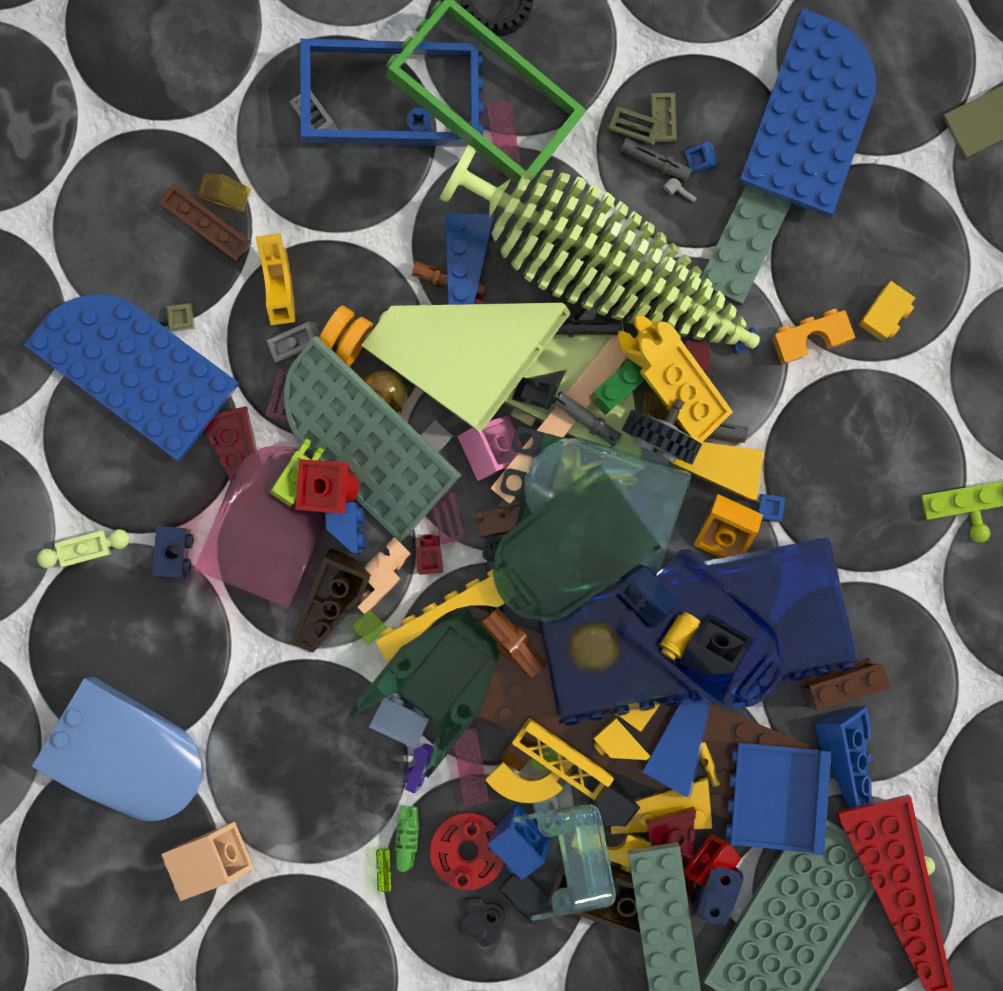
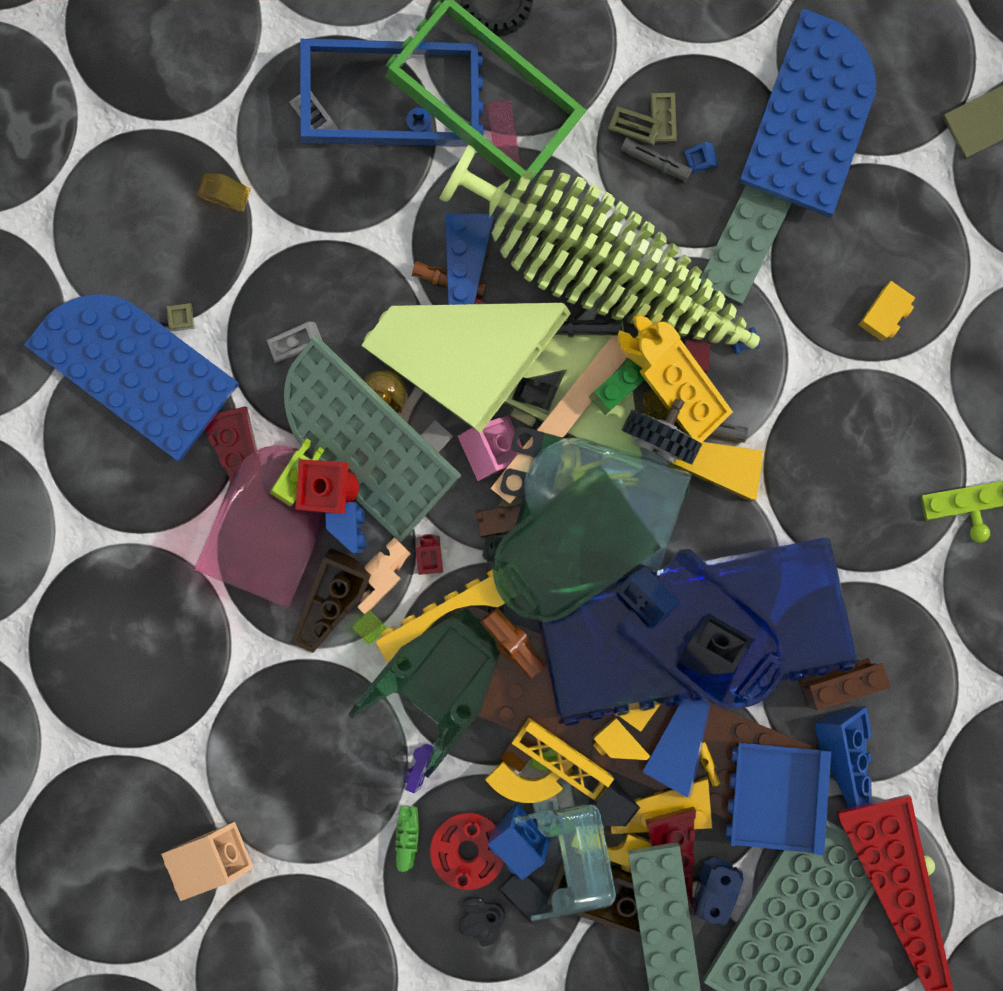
(83, 548): yellowish green plate -> none
(122, 754): medium blue windscreen -> none
(164, 540): dark blue brick -> none
(205, 222): reddish brown plate -> none
(269, 413): clear pink tile -> none
(277, 279): yellow arch -> none
(345, 335): light orange wheel -> none
(383, 874): clear neon green piece -> none
(400, 721): sand blue slope -> none
(453, 538): clear pink tile -> none
(471, 768): clear pink tile -> none
(594, 646): clear yellow cylinder -> none
(595, 425): dark grey pin -> none
(674, 185): light grey hand -> none
(679, 636): yellow head -> none
(710, 855): red slope -> none
(728, 528): light orange slope -> none
(771, 507): blue tile -> none
(832, 328): light orange arch -> none

